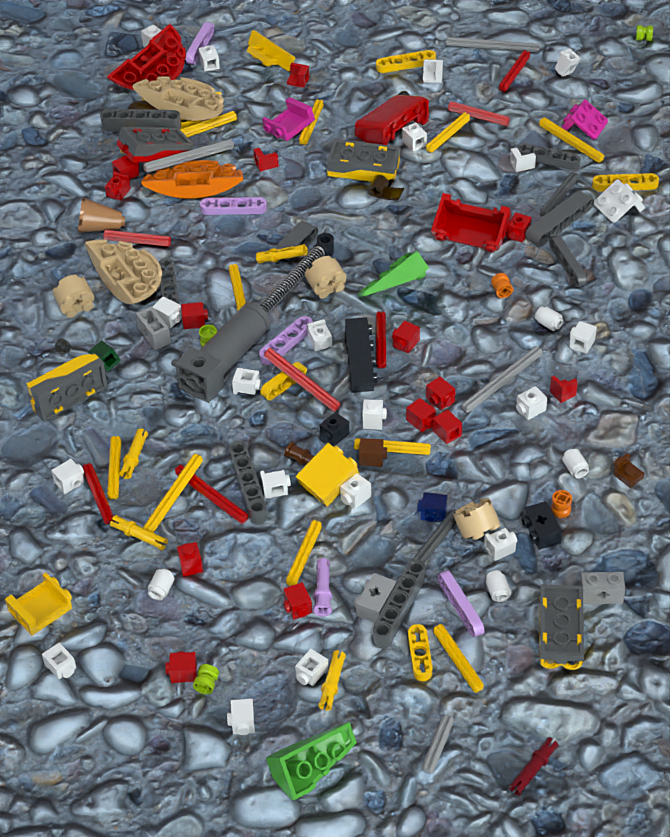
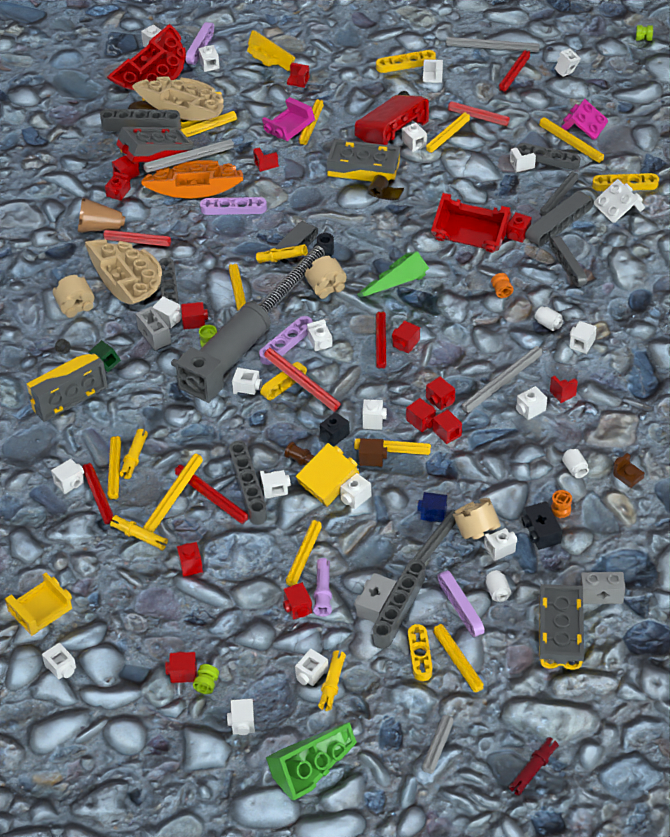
(160, 584): white brick -> none
(359, 355): black wedge -> none

